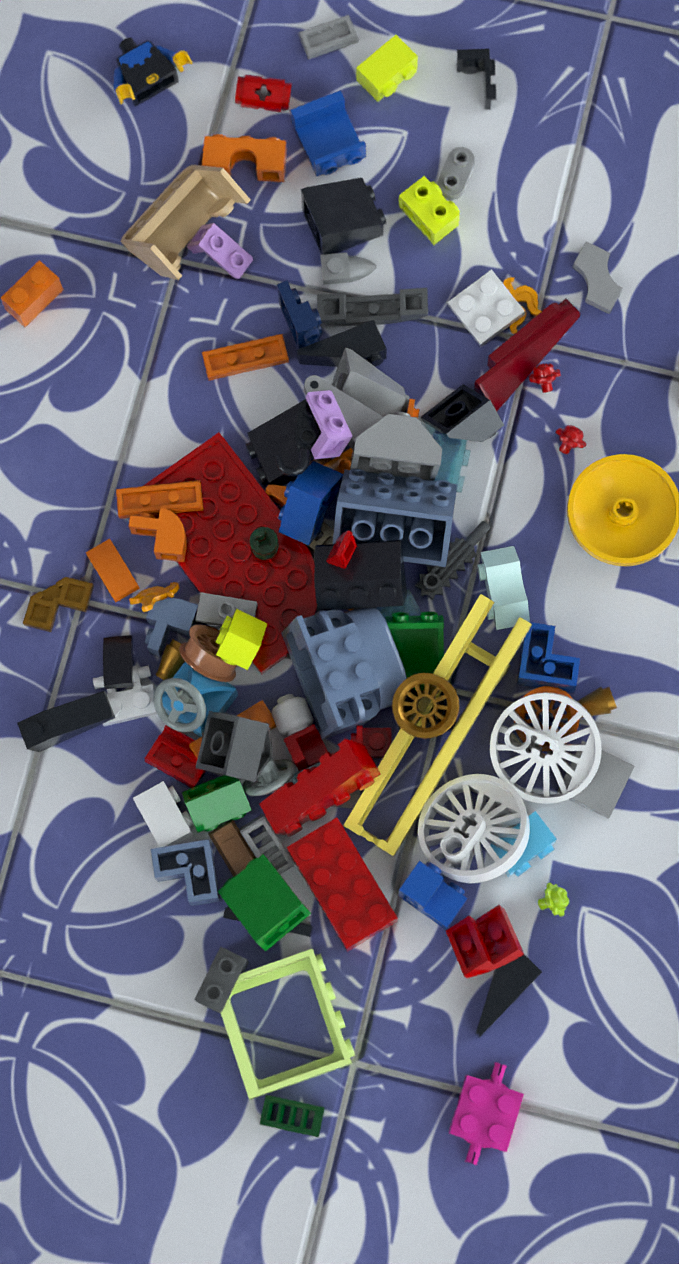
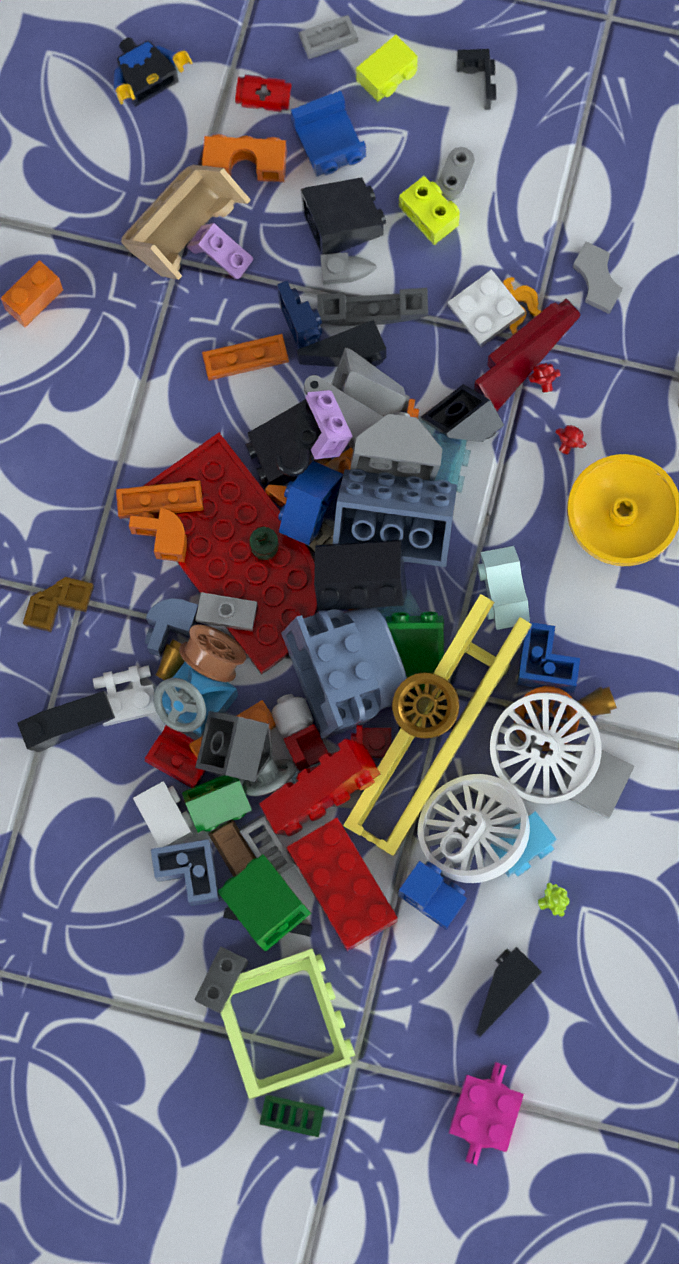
(112, 570): orange slope -> none
(118, 662): black slope -> none
(154, 594): light orange piece -> none
(240, 639): neon yellow brick -> none
(342, 550): red slope -> none
(460, 552): dark grey piece -> none
(484, 942): red slope -> none

